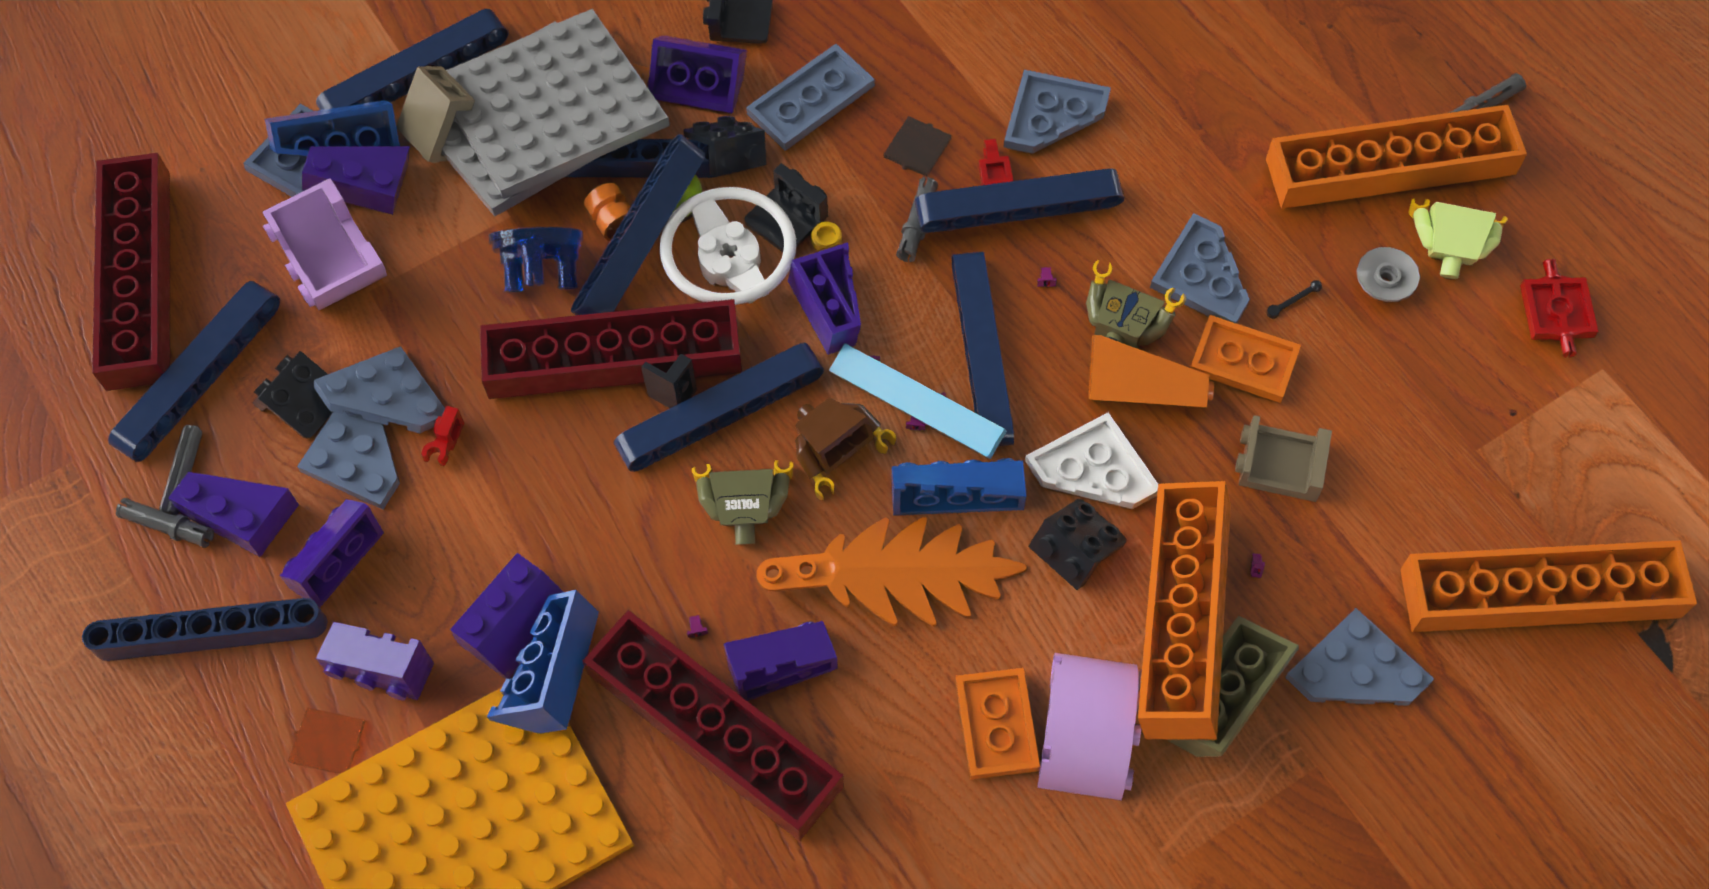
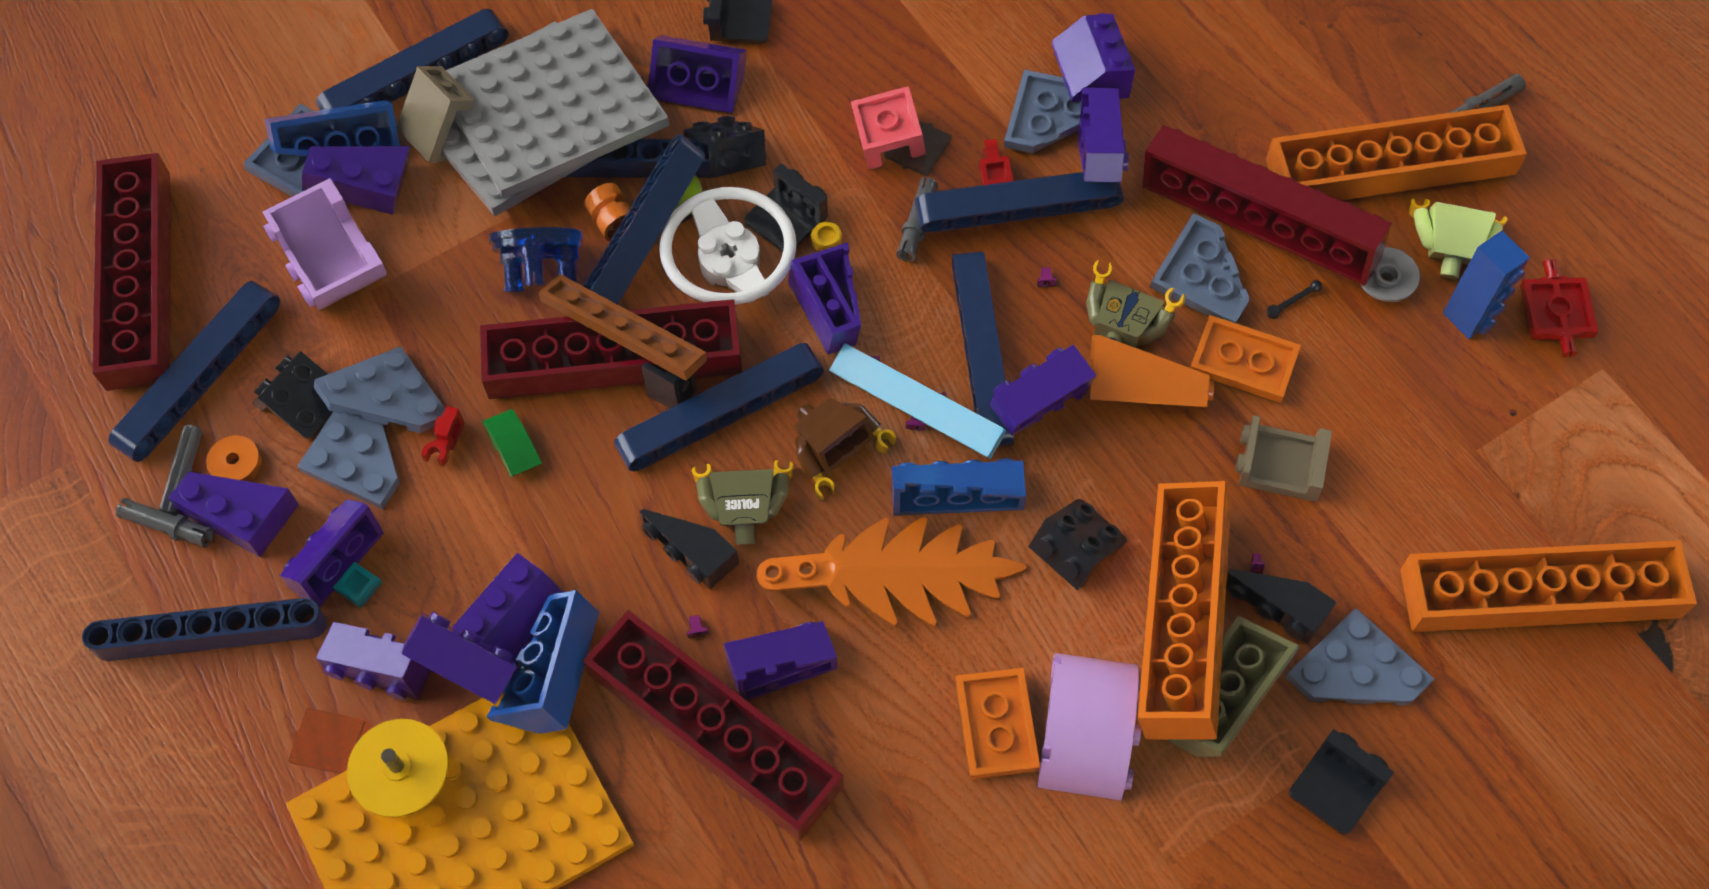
(230, 448): none -> orange piece
(357, 585): none -> teal tile
(397, 768): none -> yellow piece
(459, 656): none -> dark purple wedge
(512, 442): none -> green slope
(623, 327): none -> dark orange plate
(696, 546): none -> black slope
(810, 96): sand blue plate -> none
(886, 124): none -> coral panel
(1042, 389): none -> dark purple wedge
(1094, 56): none -> dark purple slope
(1095, 464): white plate -> none
(1101, 136): none -> dark purple wedge
(1265, 204): none -> dark red brick
(1288, 602): none -> black slope
(1340, 782): none -> black bracket
(1486, 285): none -> blue wedge

